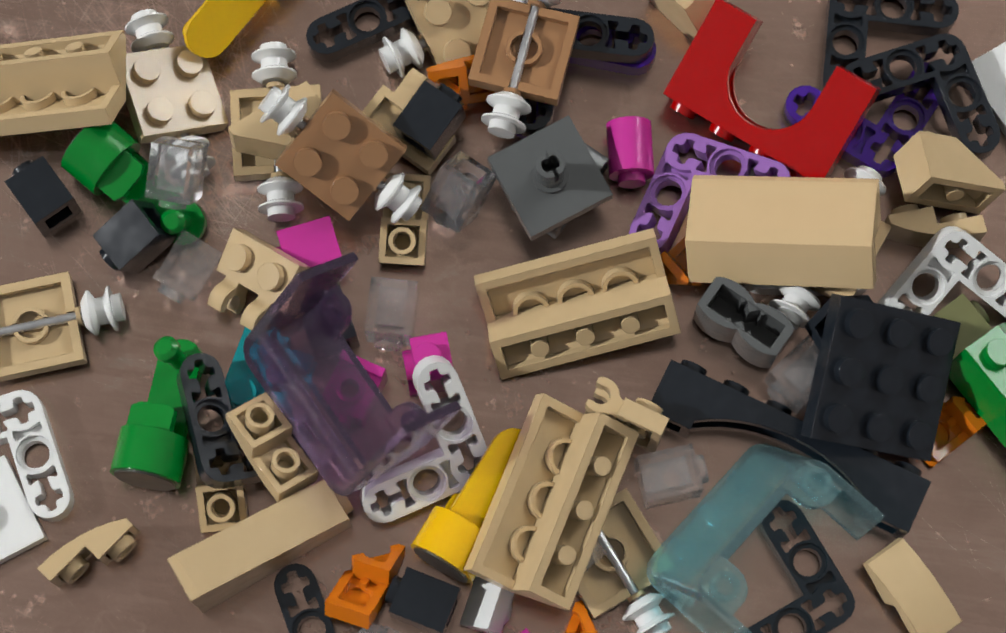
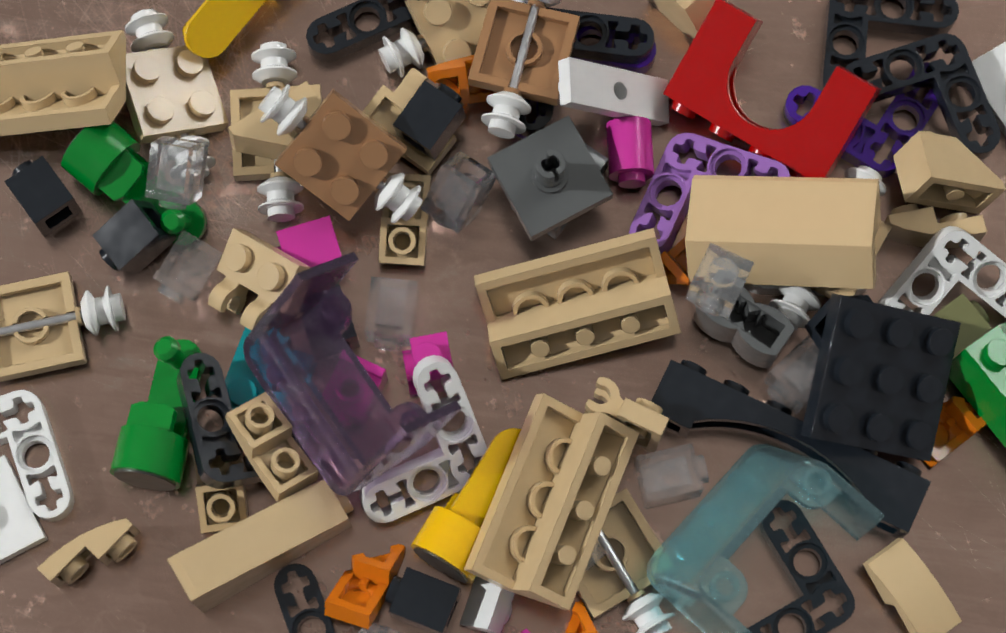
(612, 91): none -> white tile
(719, 281): none -> clear brick

